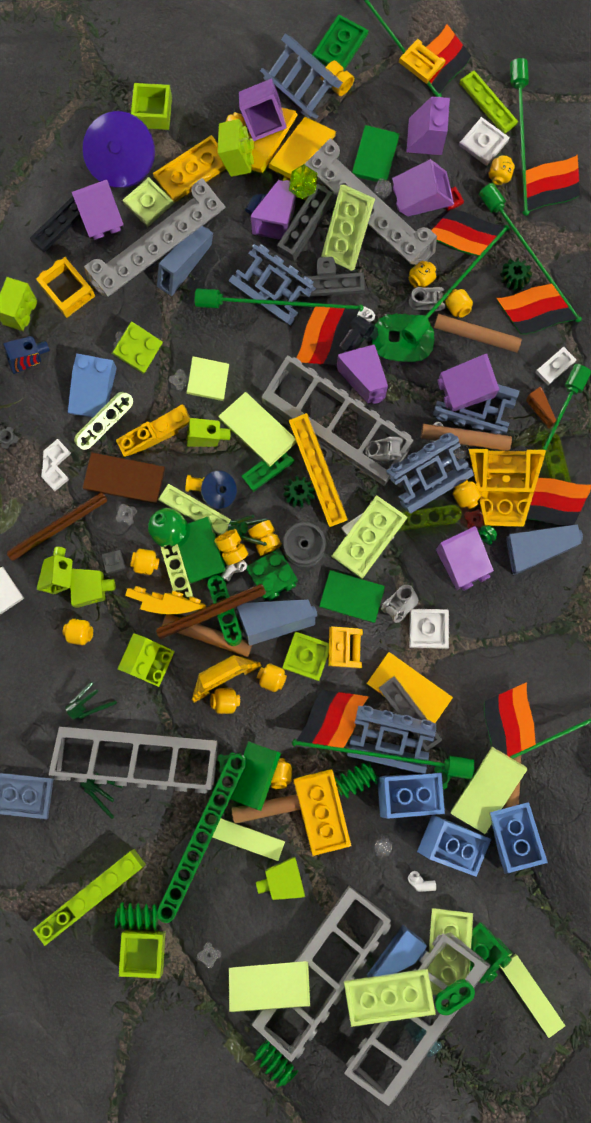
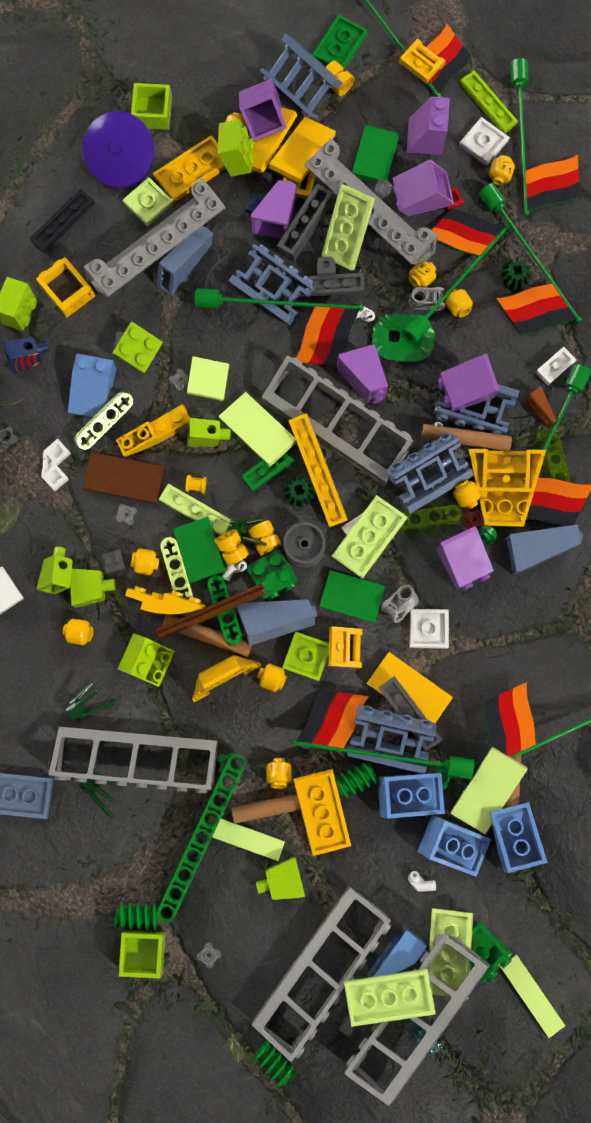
(56, 526): reddish brown axle -> none
(89, 897): lime slope -> none
(98, 209): medium lavender slope -> none
(167, 527): green cylinder -> none
(211, 492): dark blue dish -> none
(224, 700): yellow head -> none
(256, 776): green tile -> none
(269, 986): yellowish green tile -> none
(303, 181): clear neon green brick -> none
(359, 331): black piece -> none
(383, 847): clear plate -> none
(384, 449): light grey piece -> none
(455, 998): green plate -> none
(478, 333): medium nougat piece -> none

